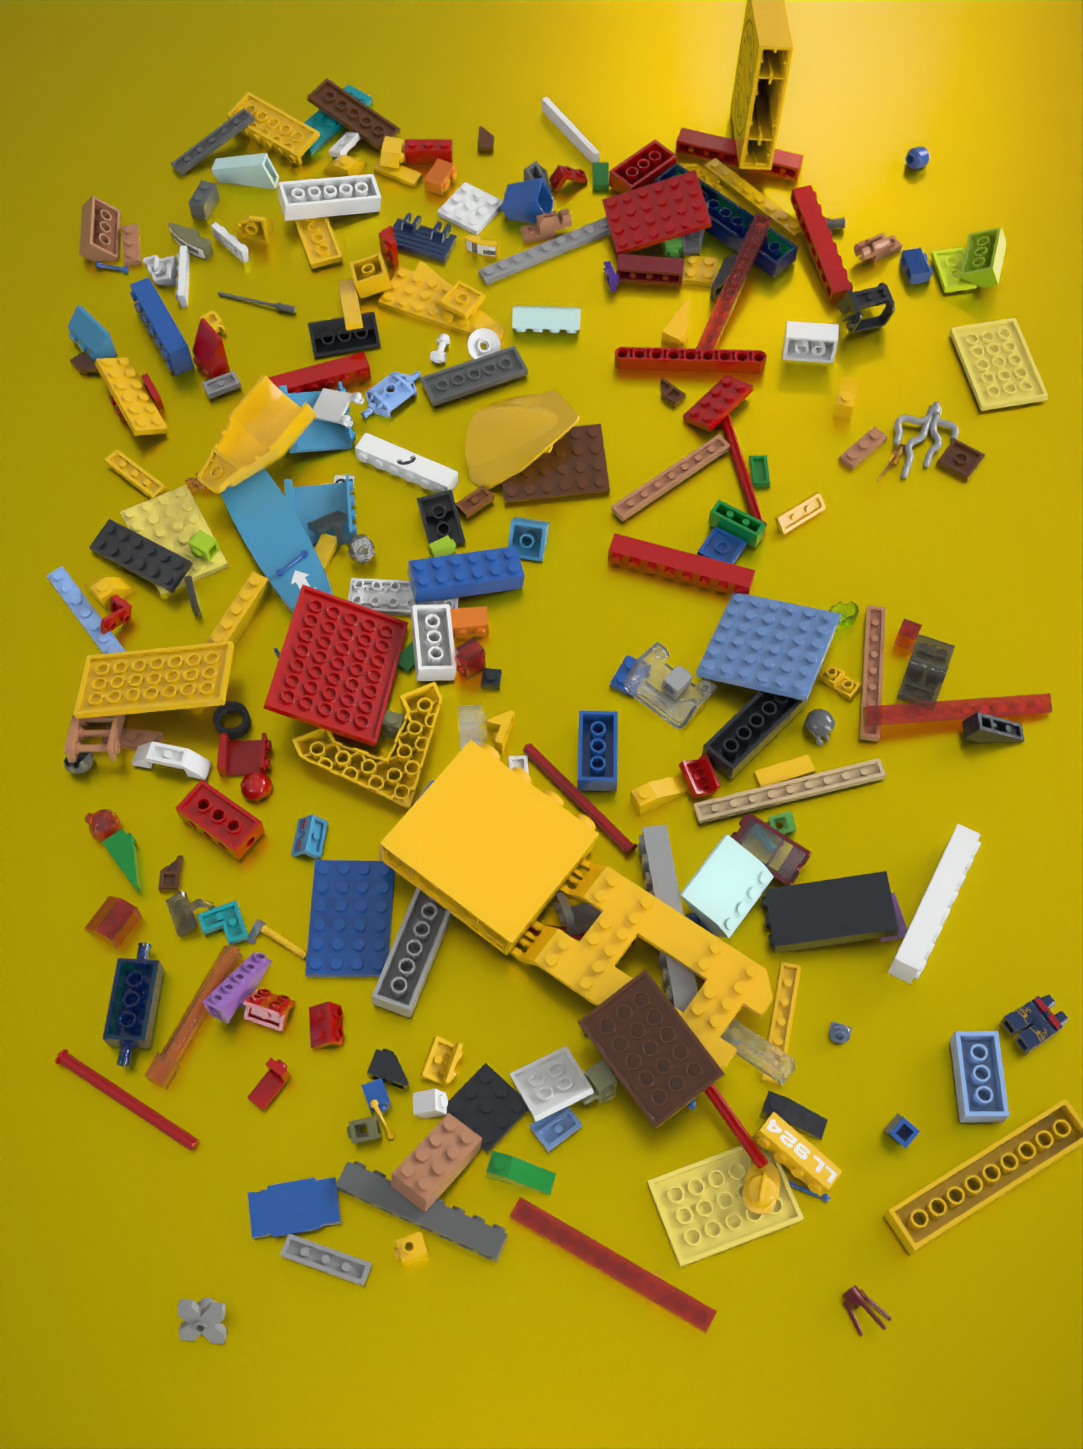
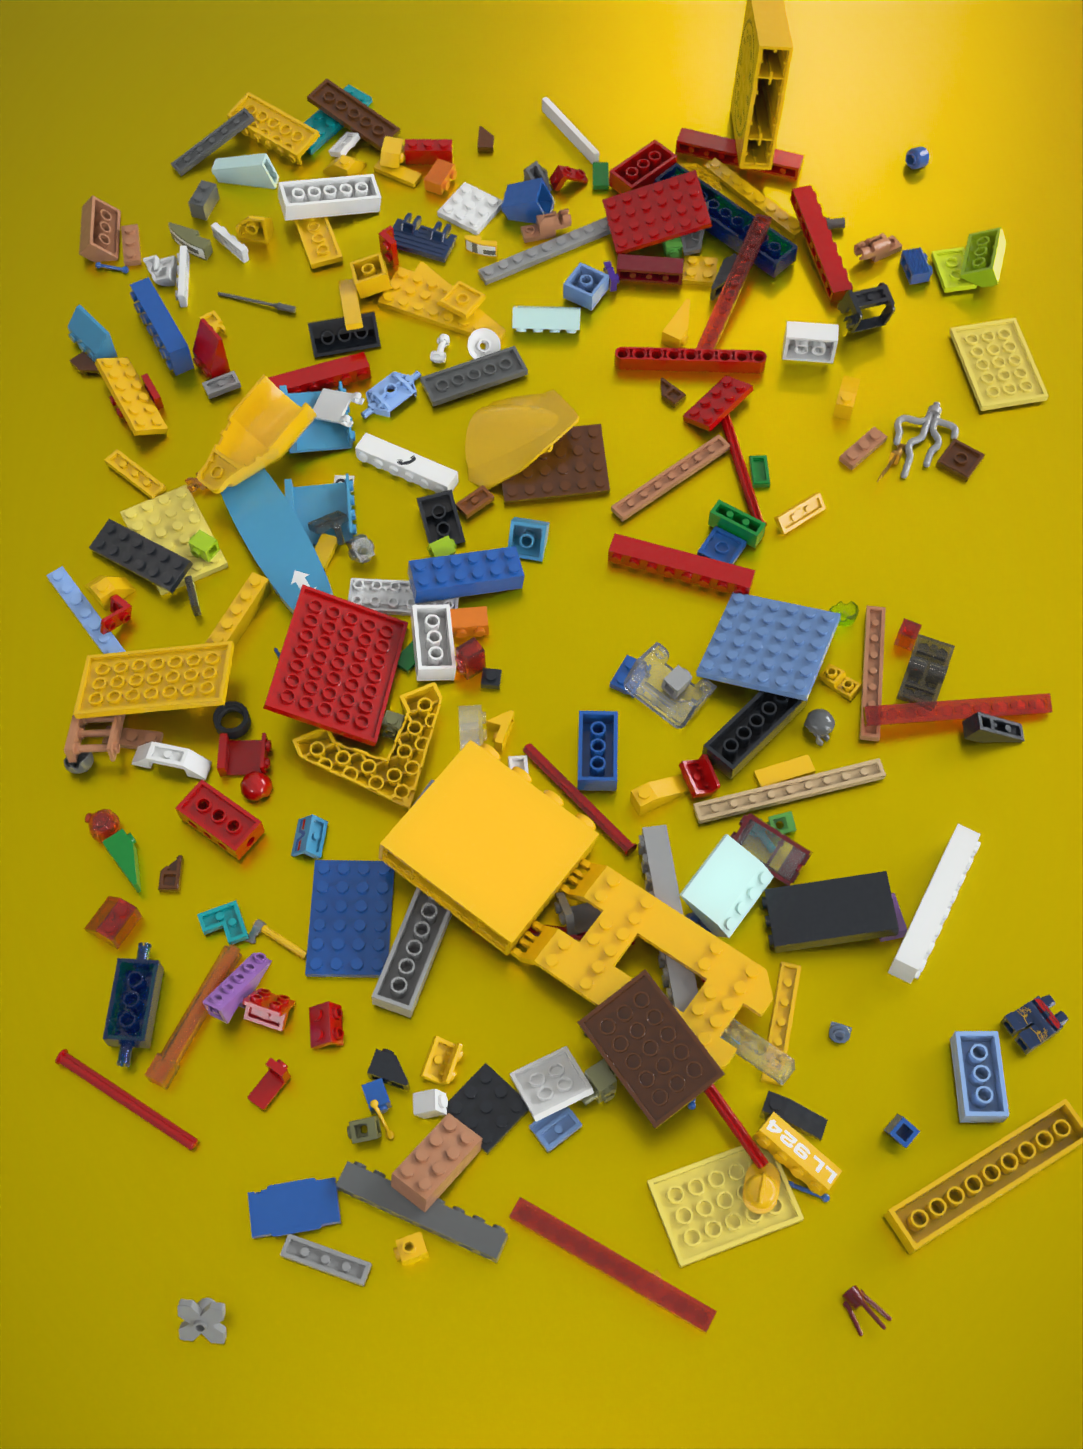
(182, 912): clear smoke plate -> none
(304, 554): blue hinge -> none
(519, 1173): green slope -> none
(585, 286): none -> medium blue brick

